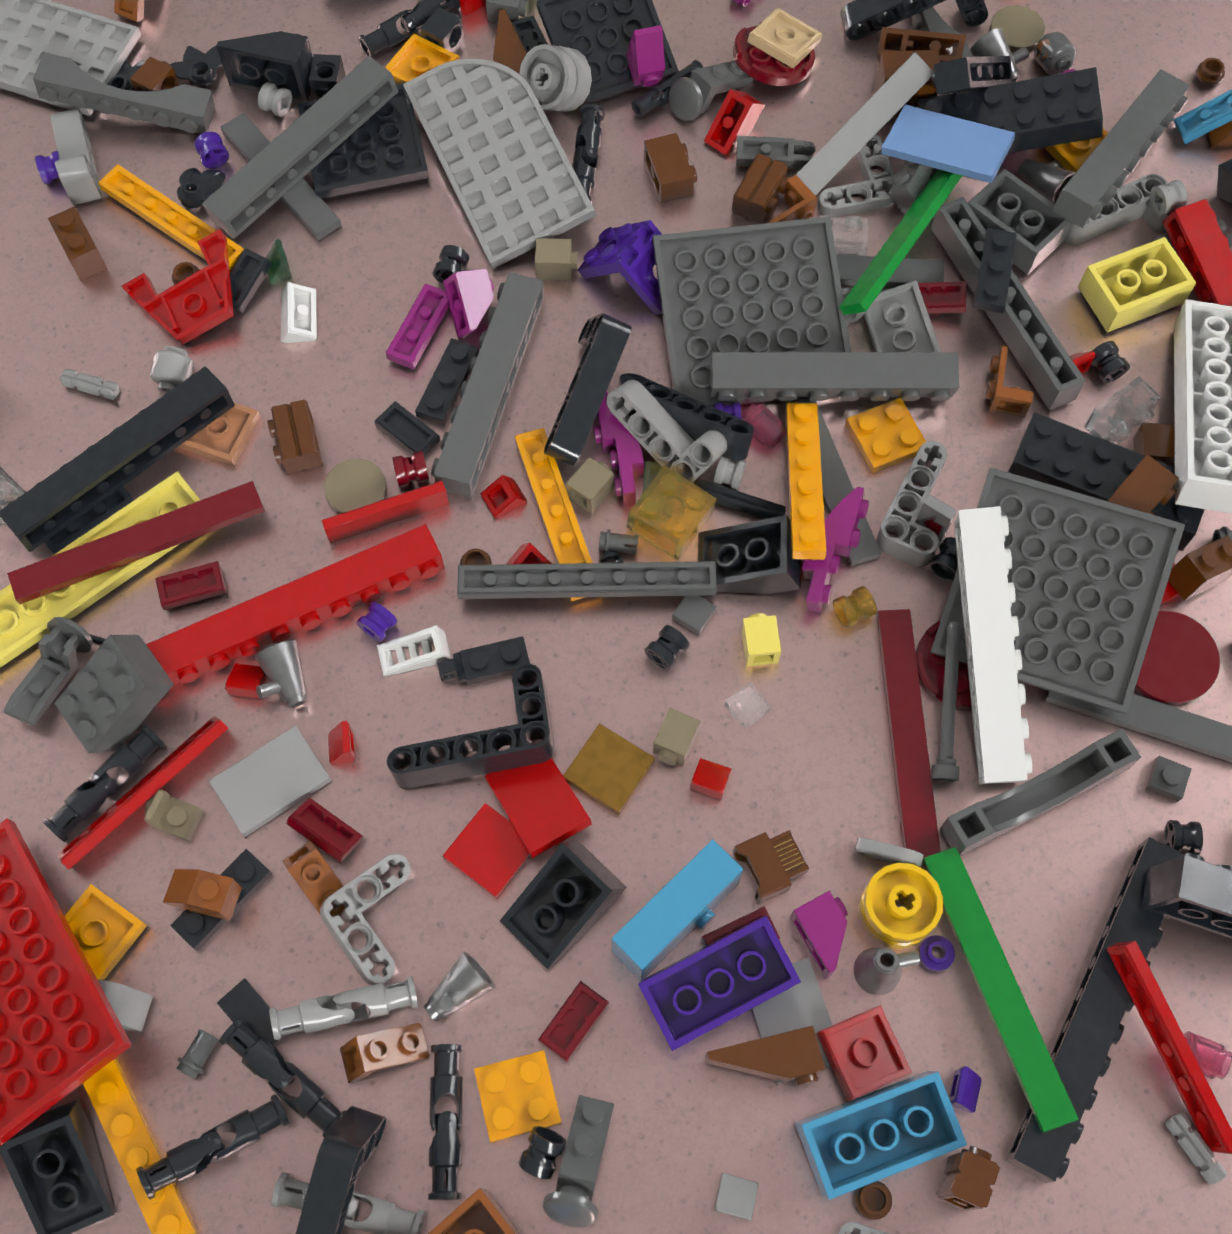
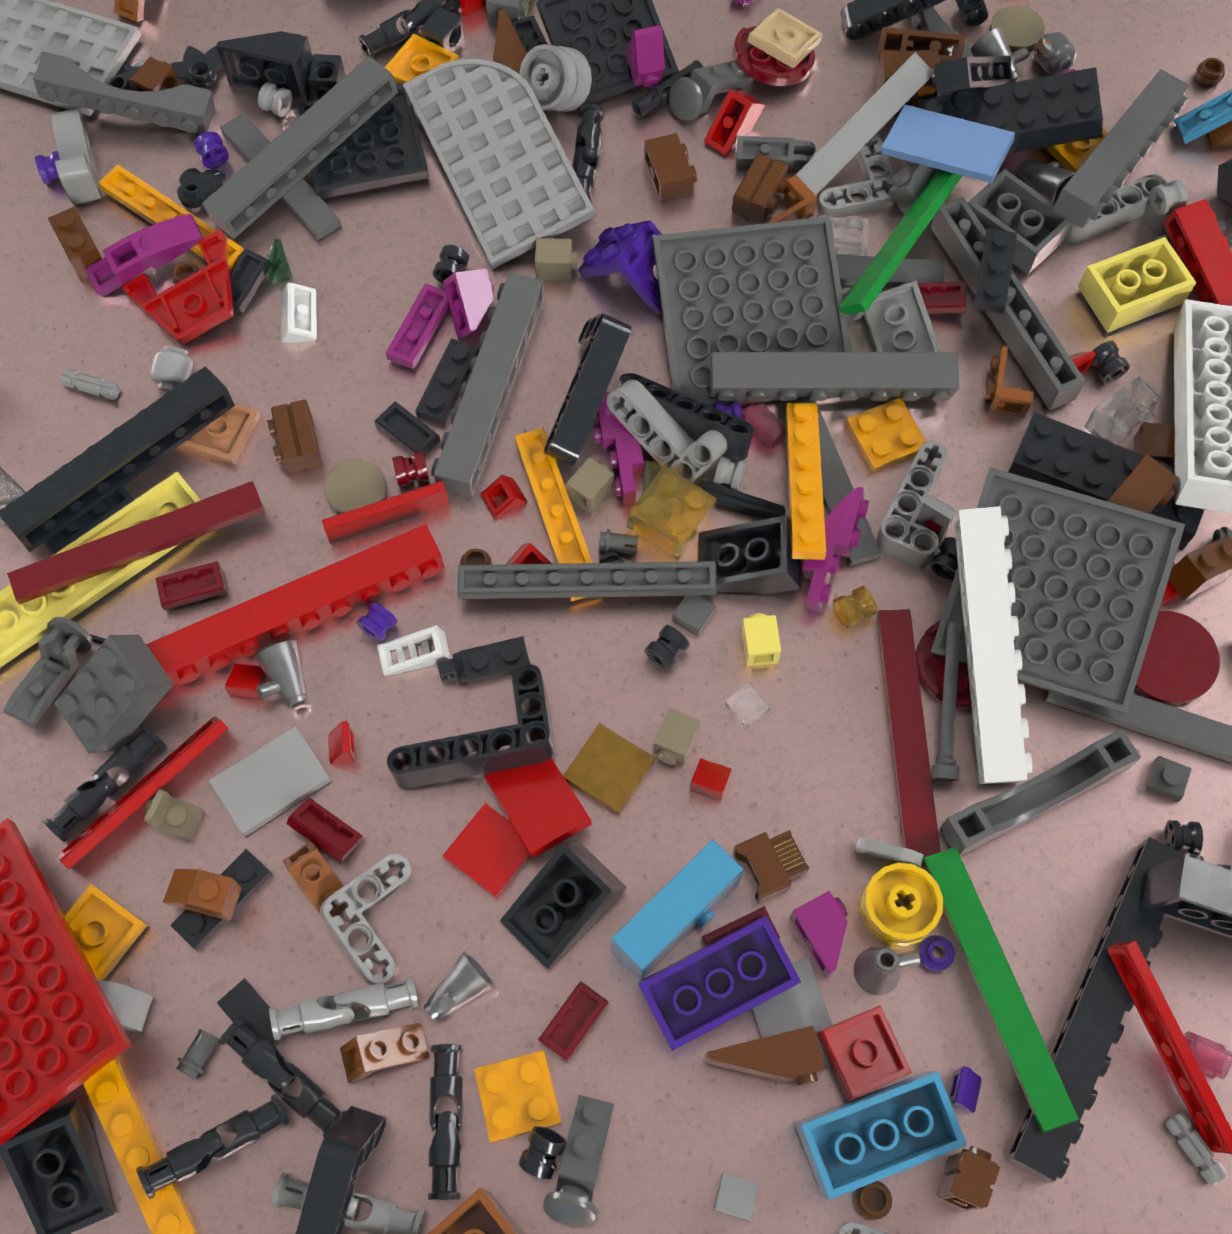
(141, 250): none -> magenta slope

